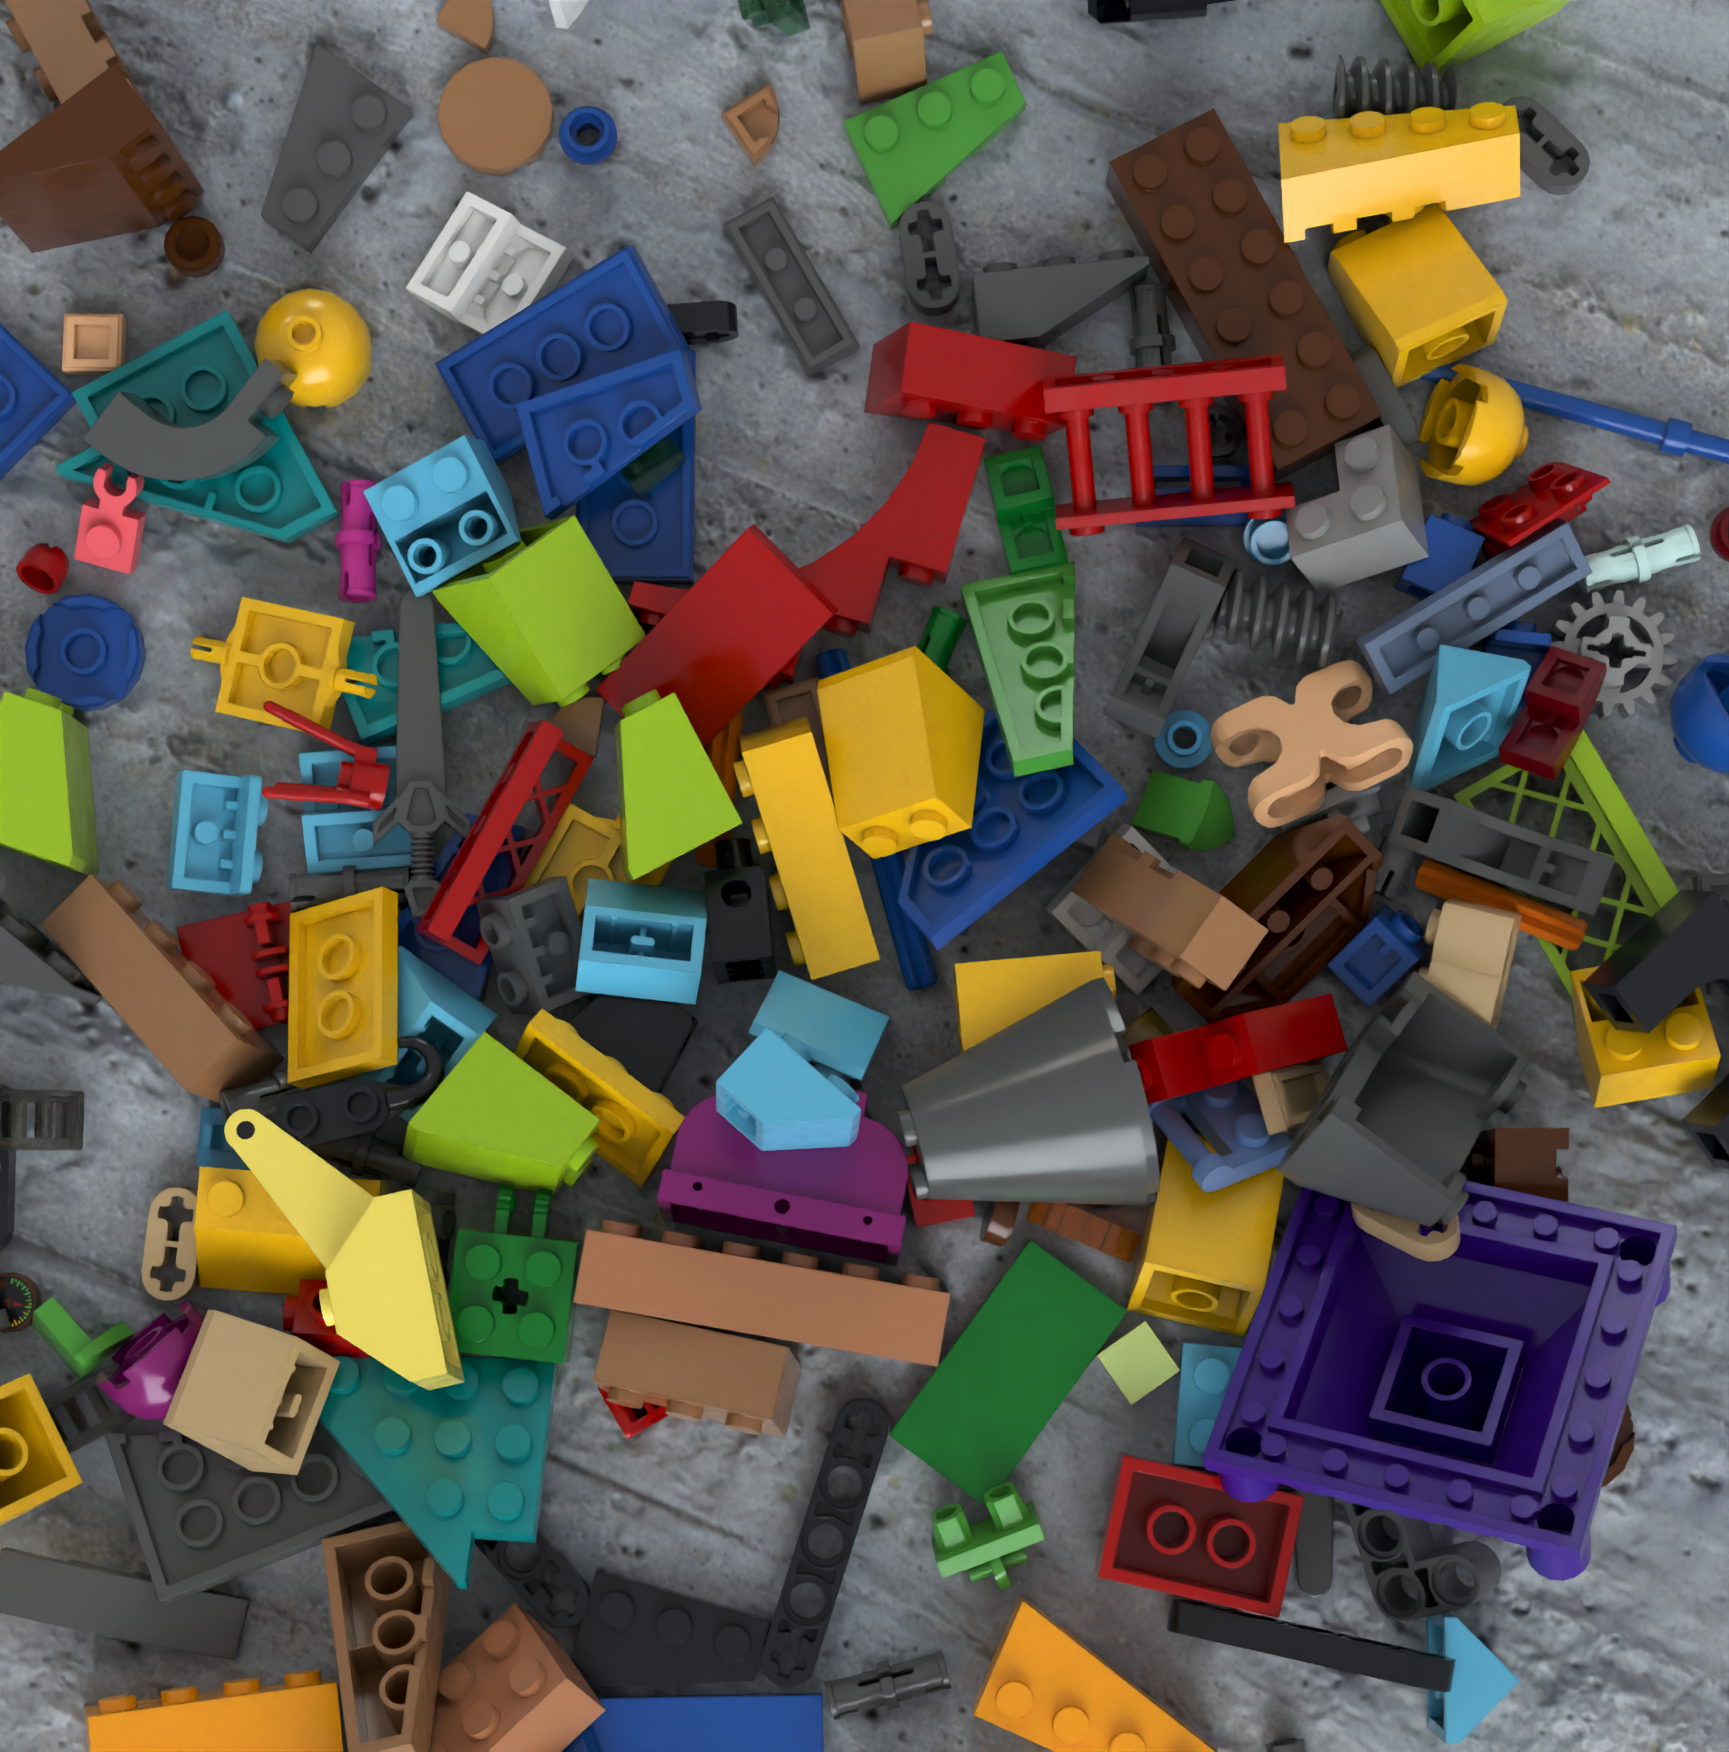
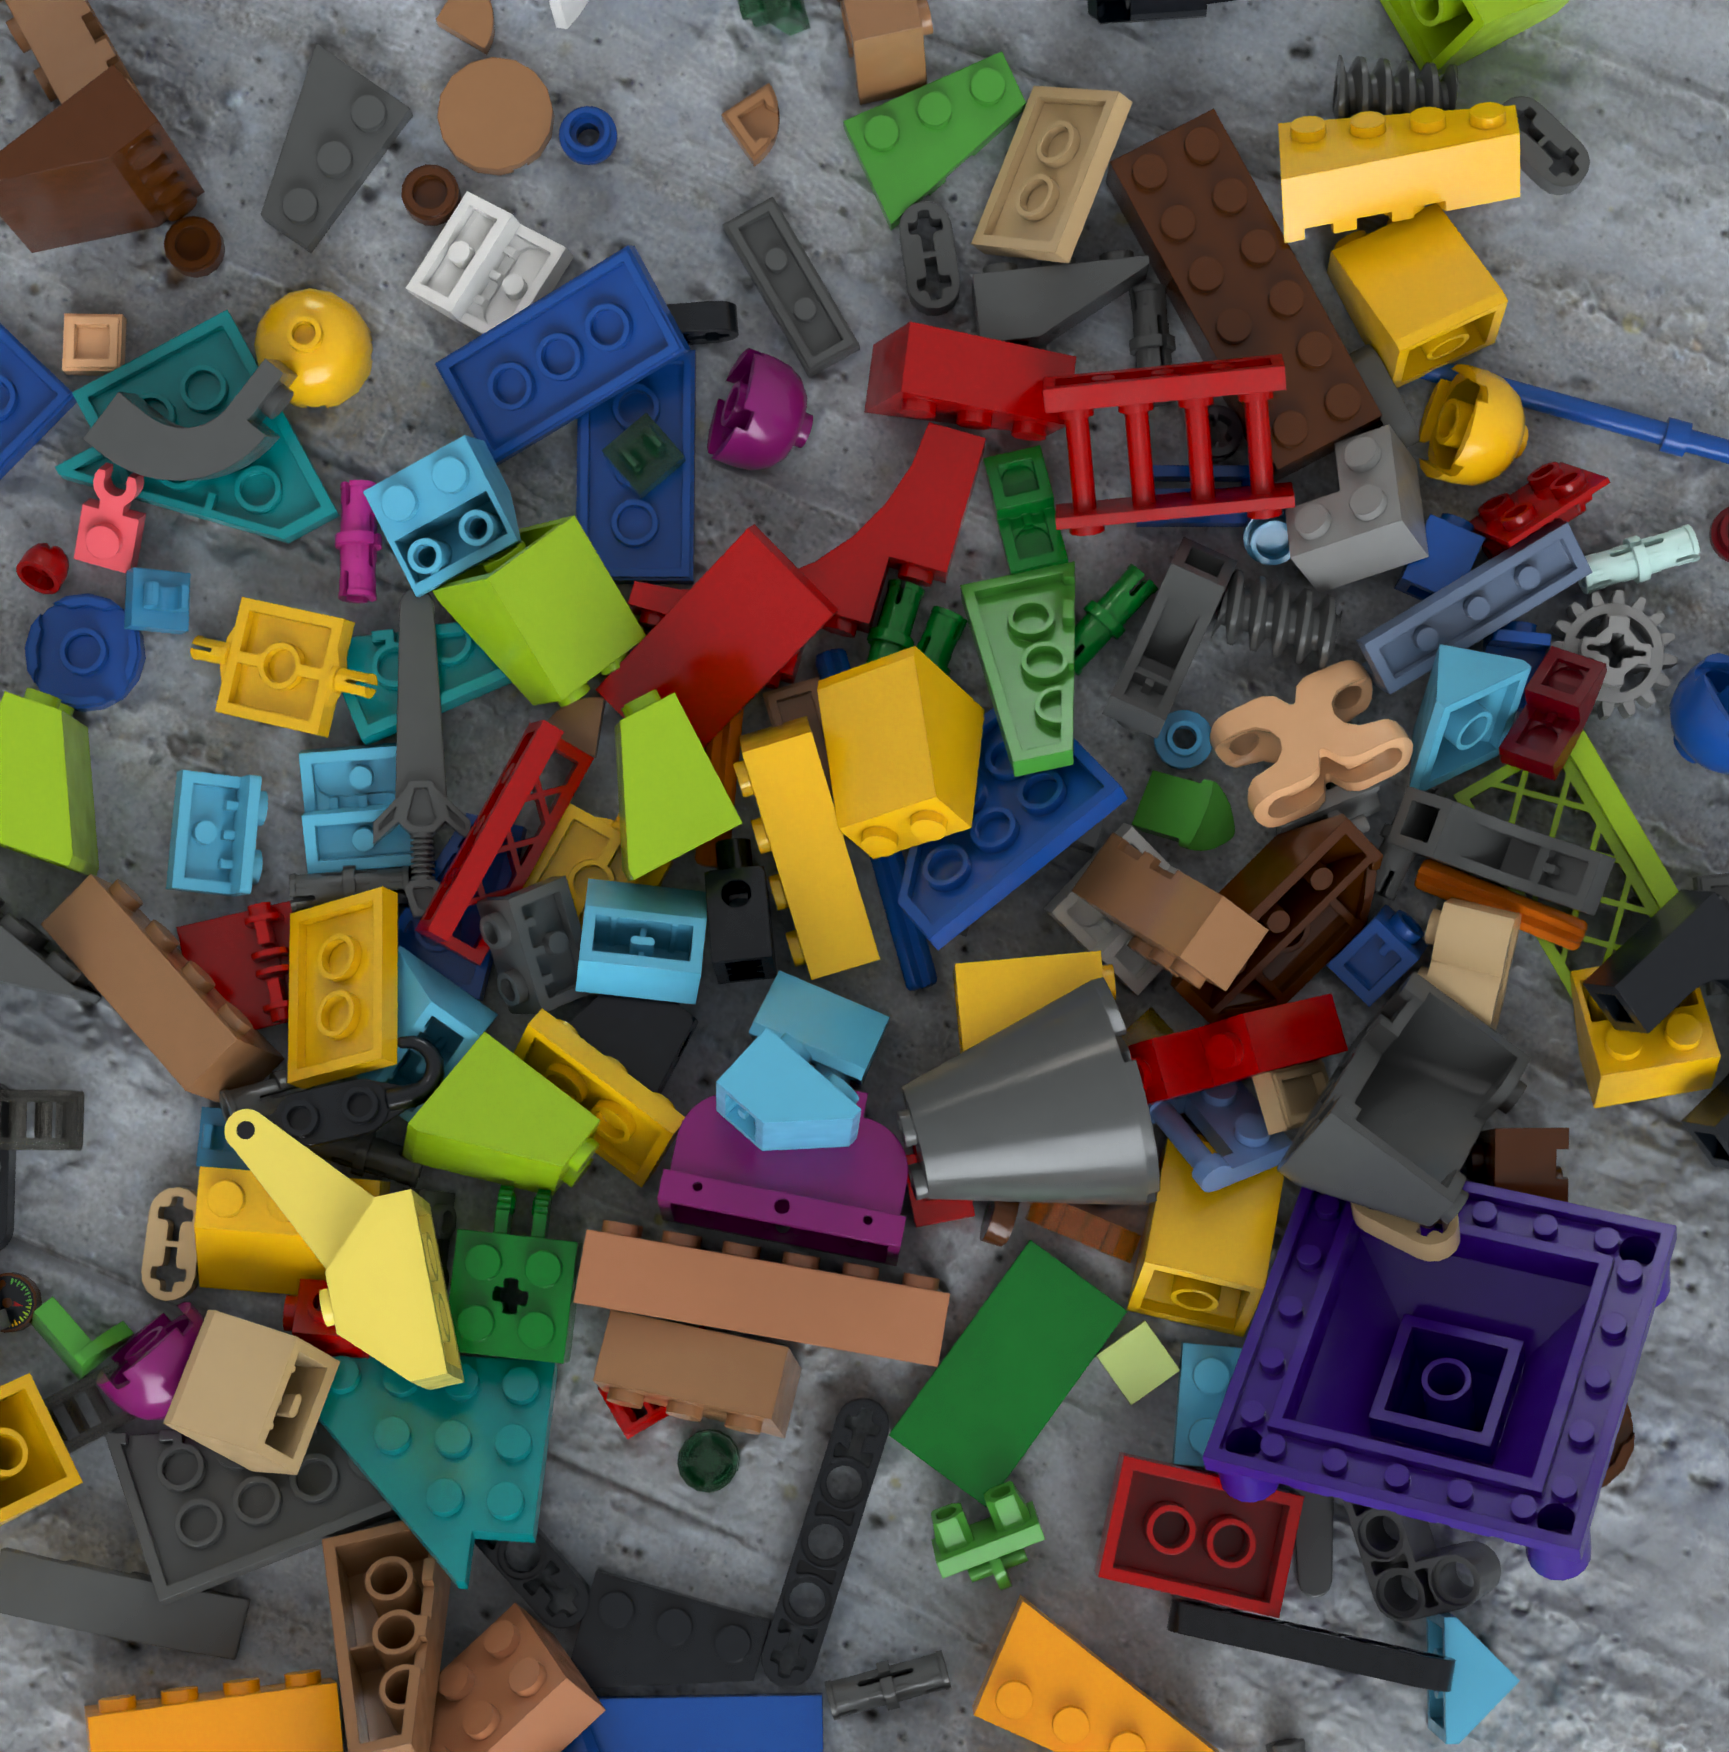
(157, 600): none -> dark azure tile
(357, 783): red plant -> none
(430, 194): none -> reddish brown tile
(603, 424): blue wing -> none
(703, 1466): none -> clear green wheel
(761, 414): none -> magenta cylinder
(895, 620): none -> green pin
(1051, 173): none -> tan plate
(1109, 614): none -> green pin

